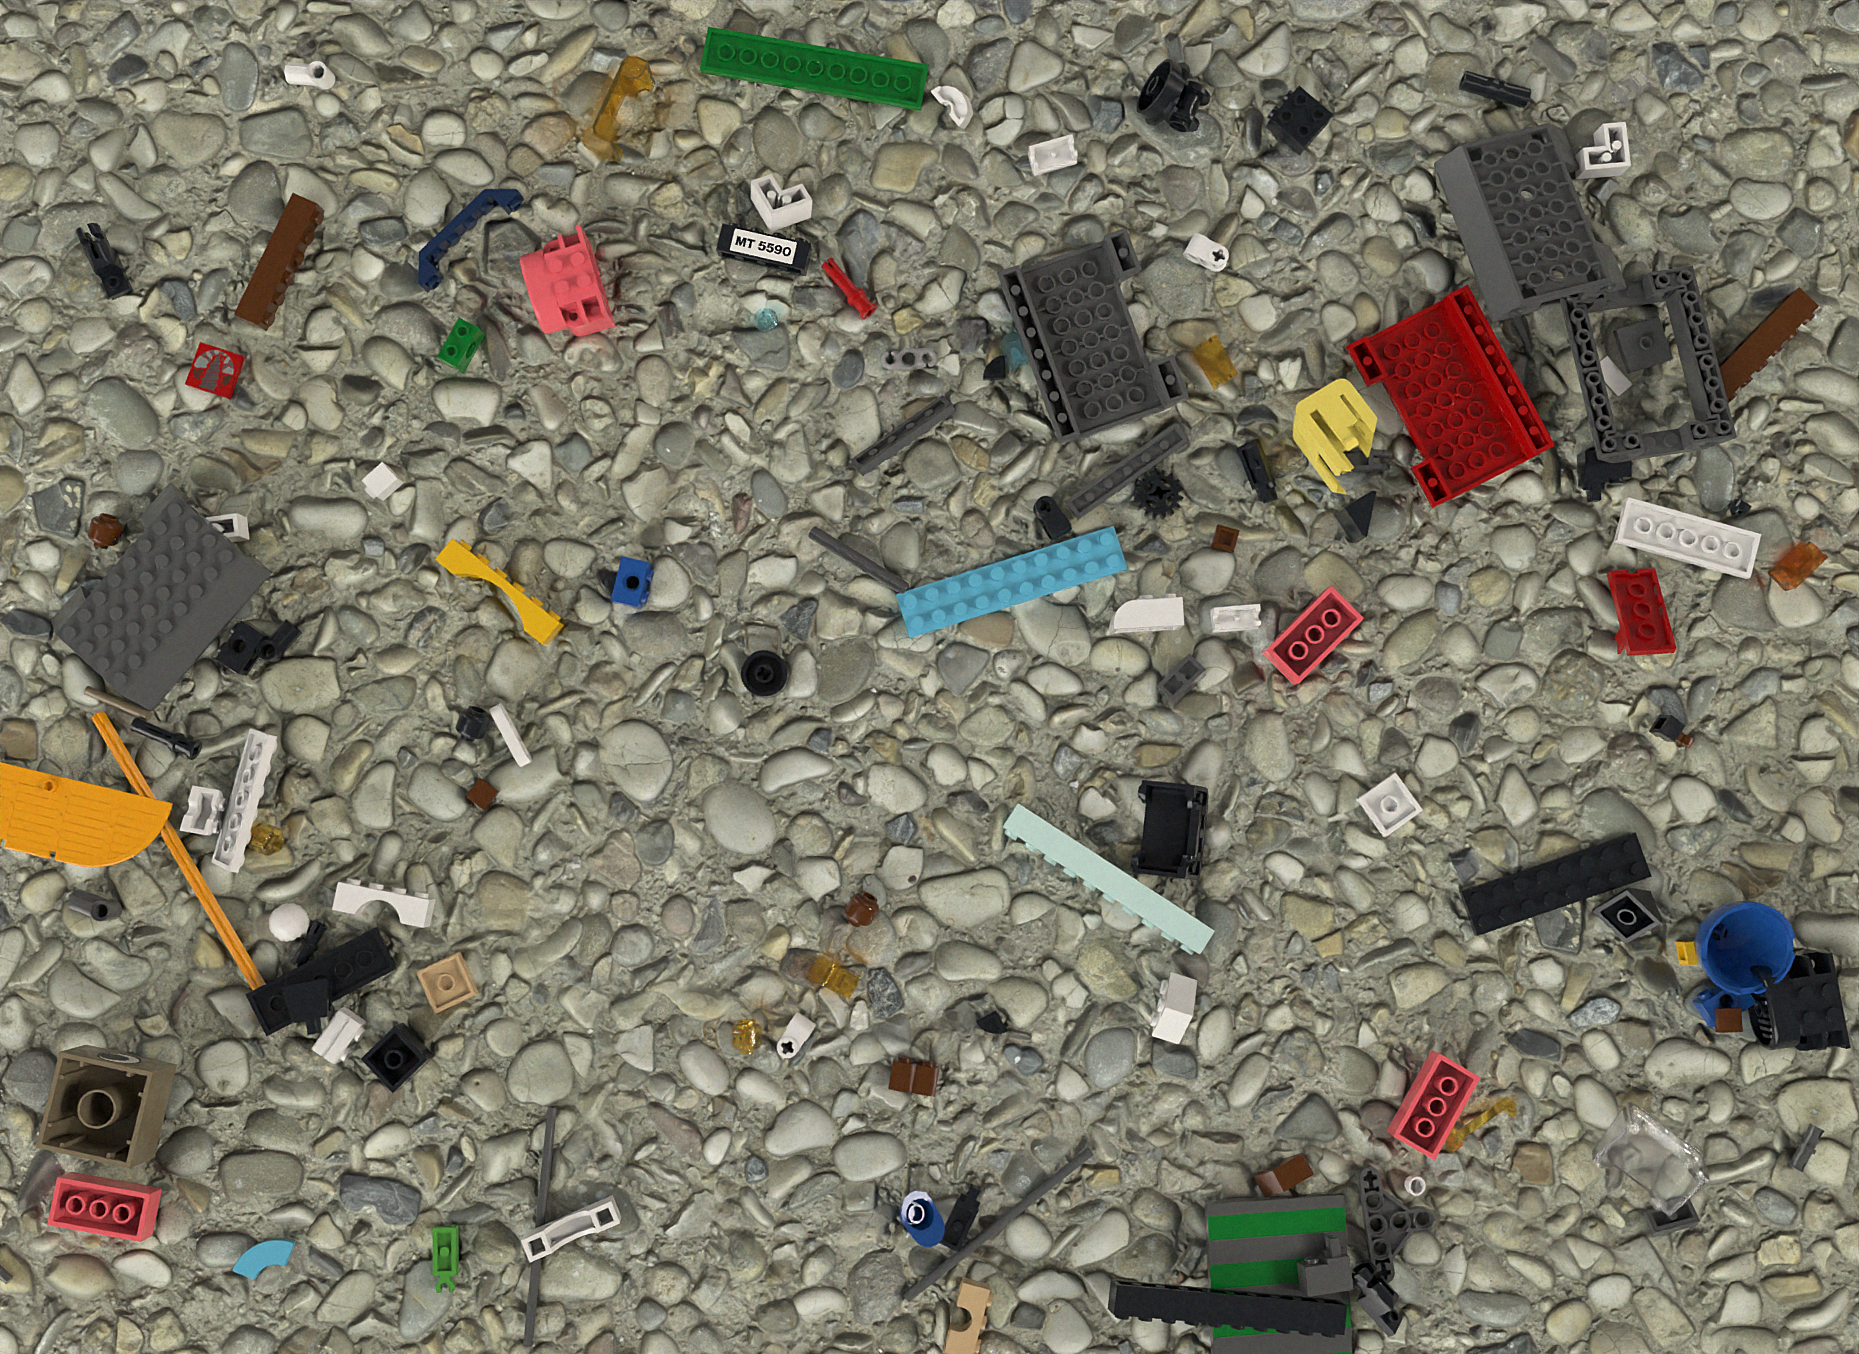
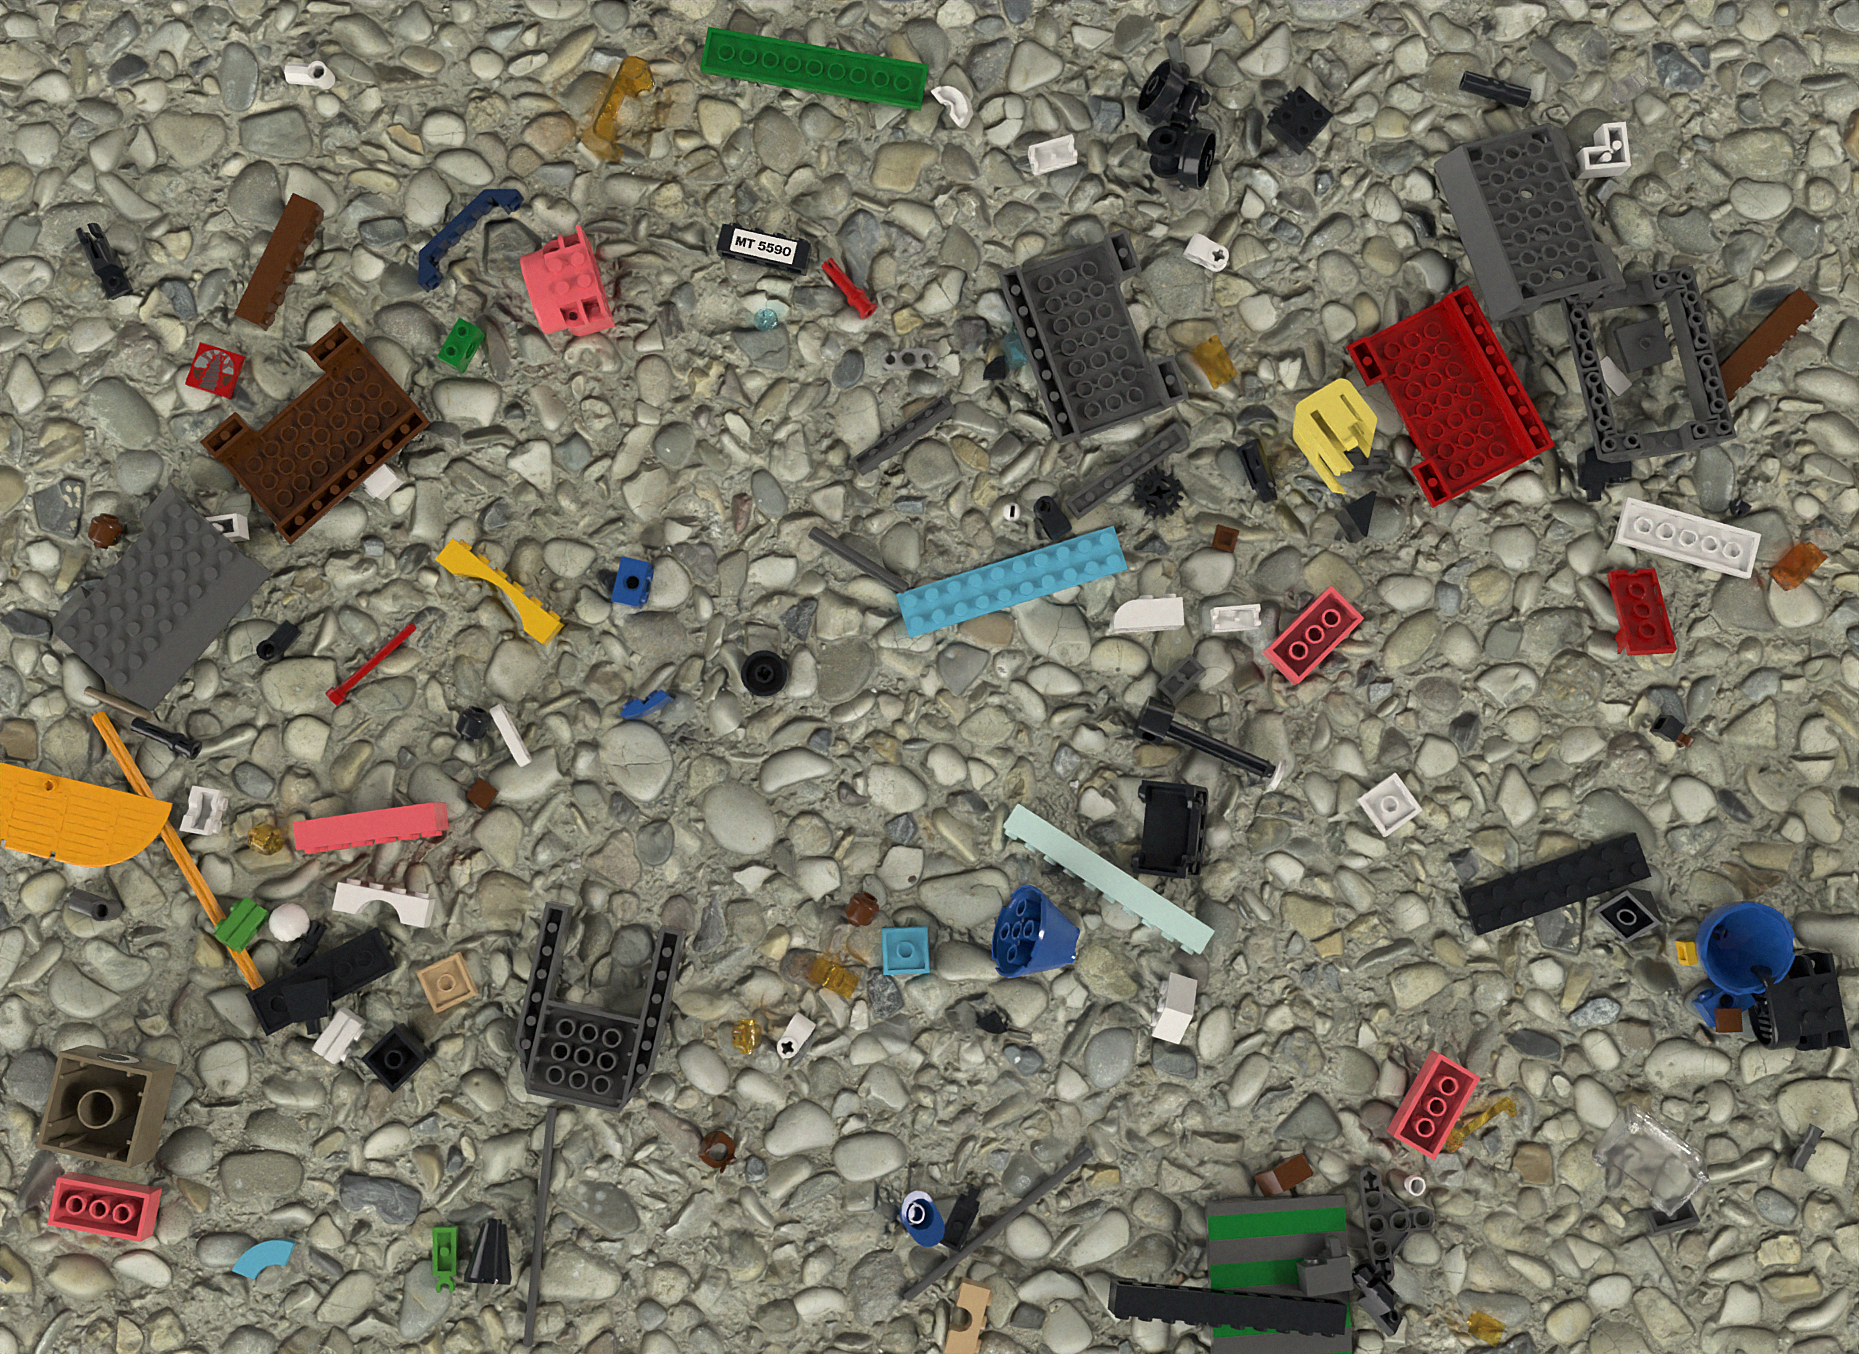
(229, 651): black brick -> none
(241, 924): none -> bright green brick
(244, 800): white plate -> none
(323, 438): none -> reddish brown slope
(338, 693): none -> red piece
(370, 826): none -> coral brick
(490, 1256): none -> black cone
(584, 1221): white arch -> none
(587, 1050): none -> dark grey wedge
(639, 708): none -> blue slope
(712, 1139): none -> reddish brown piece
(778, 206): white brick -> none
(905, 950): none -> medium azure tile
(914, 1076): reddish brown brick -> none
(1007, 509): none -> white hinge
(1032, 935): none -> blue cone
(1156, 722): none -> black piece
(1183, 154): none -> black piece
(1485, 1327): none -> clear yellow bracket

